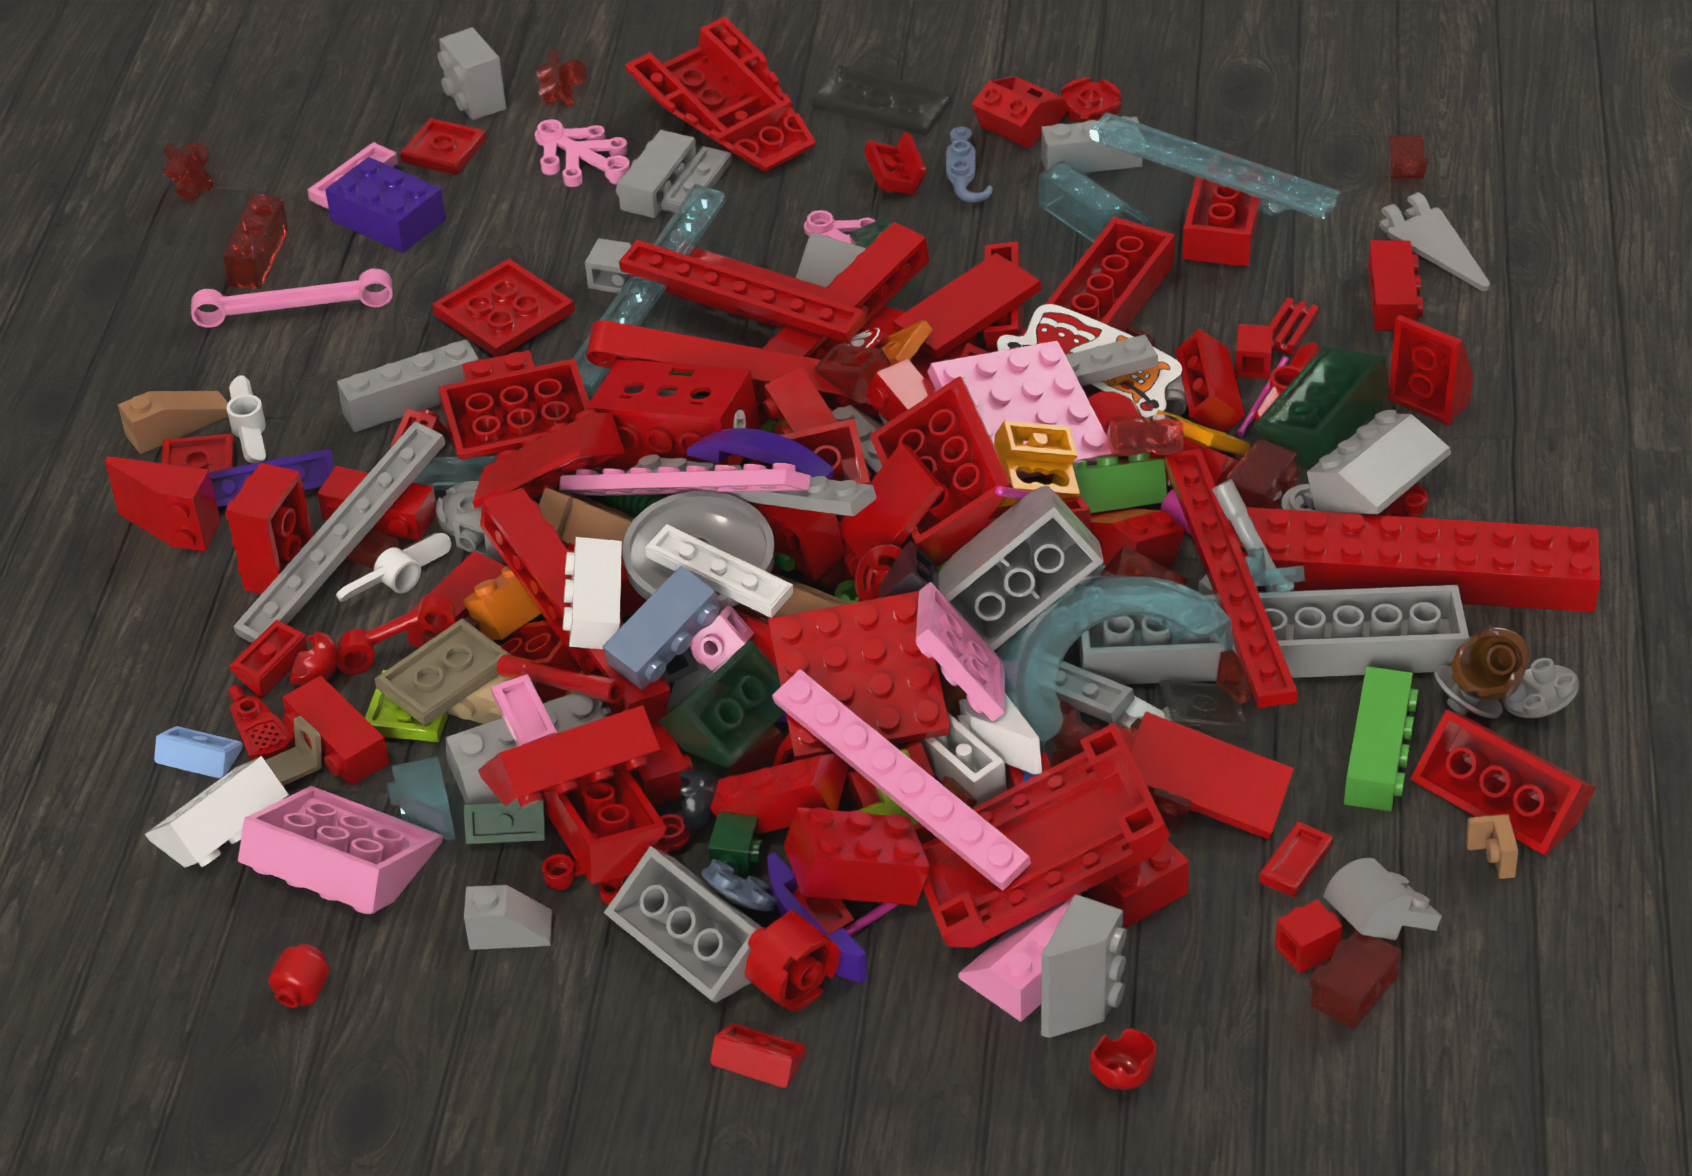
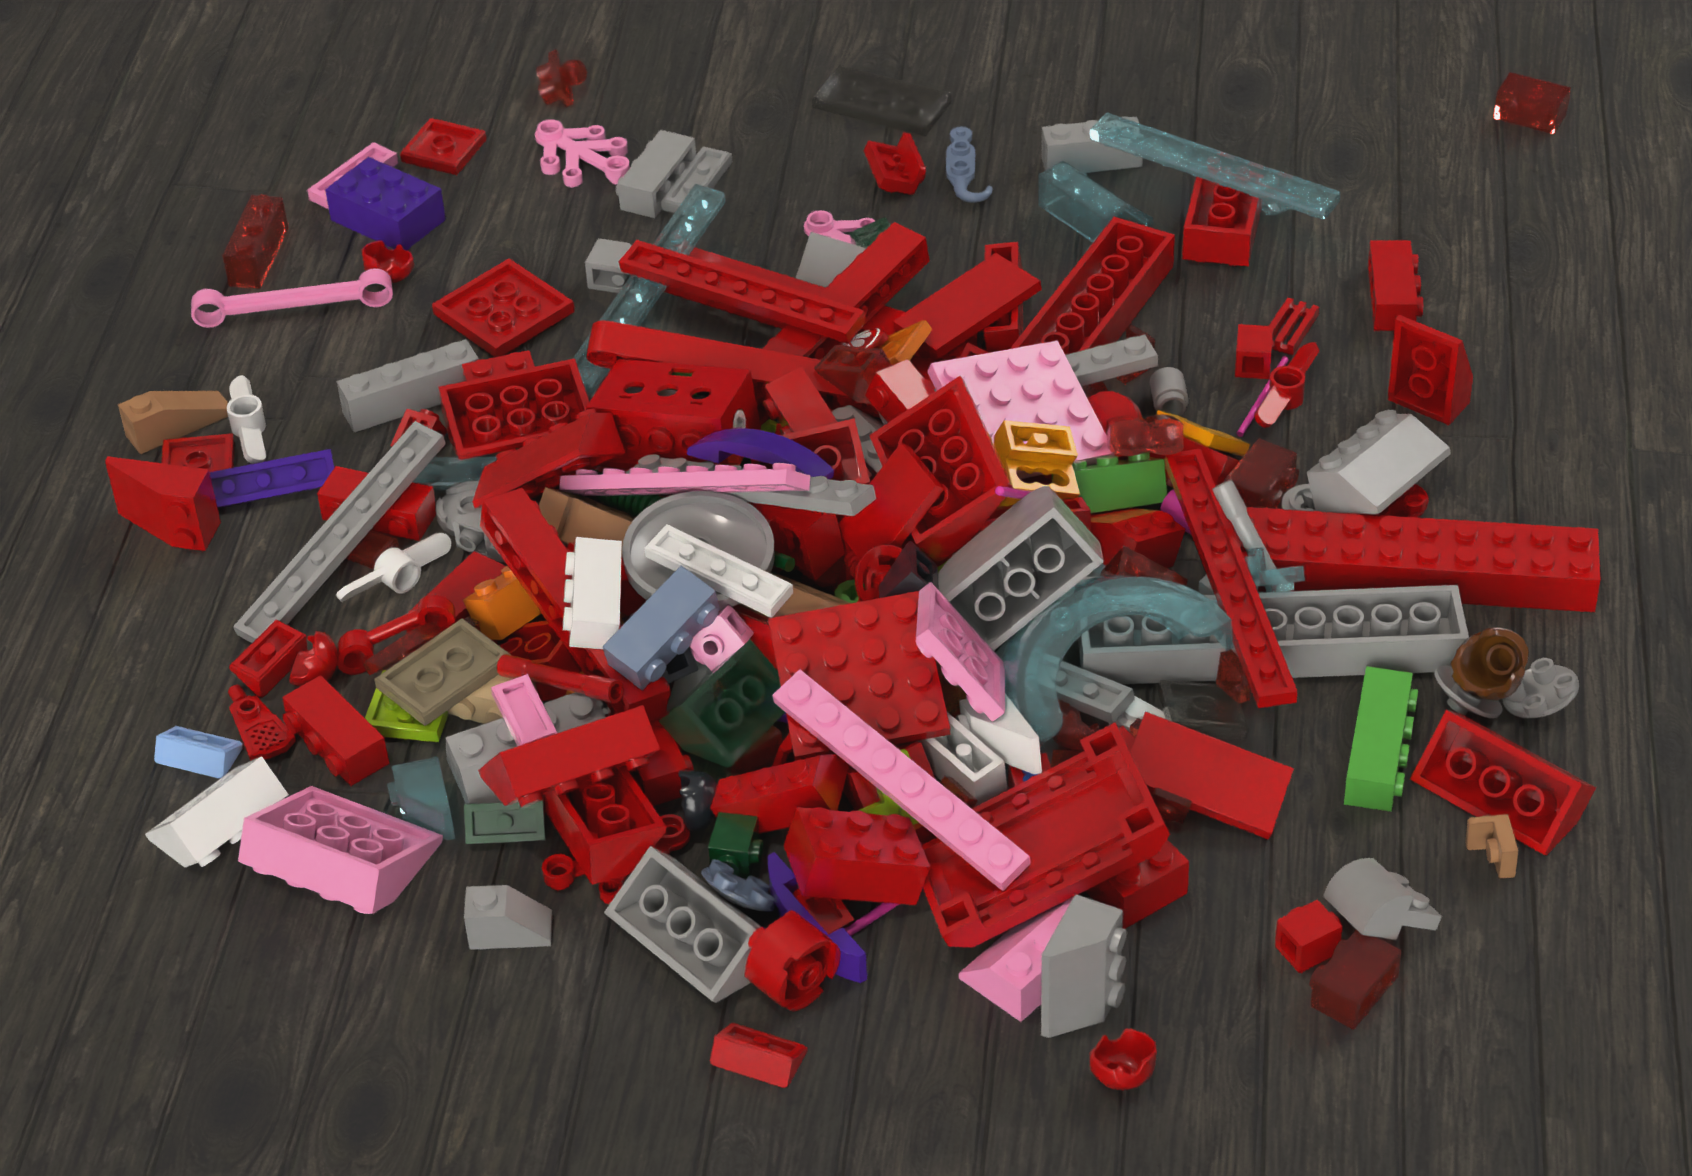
(188, 169): clear red hips -> none
(268, 524): red brick -> none
(299, 976): red head -> none
(300, 759): dark tan bracket -> none
(395, 262): none -> red hair
(401, 648): none -> clear red plate
(471, 74): light grey brick -> none
(728, 96): red wedge -> none
(1017, 109): red piece -> none
(1081, 333): sticker -> none
(1090, 99): red tile -> none
(1209, 382): red brick -> none
(1296, 859): red tile -> none
(1326, 403): clear green slope -> none
(1407, 157): clear red bracket -> none
(1433, 239): light grey flag -> none
(1532, 103): none -> clear red brick

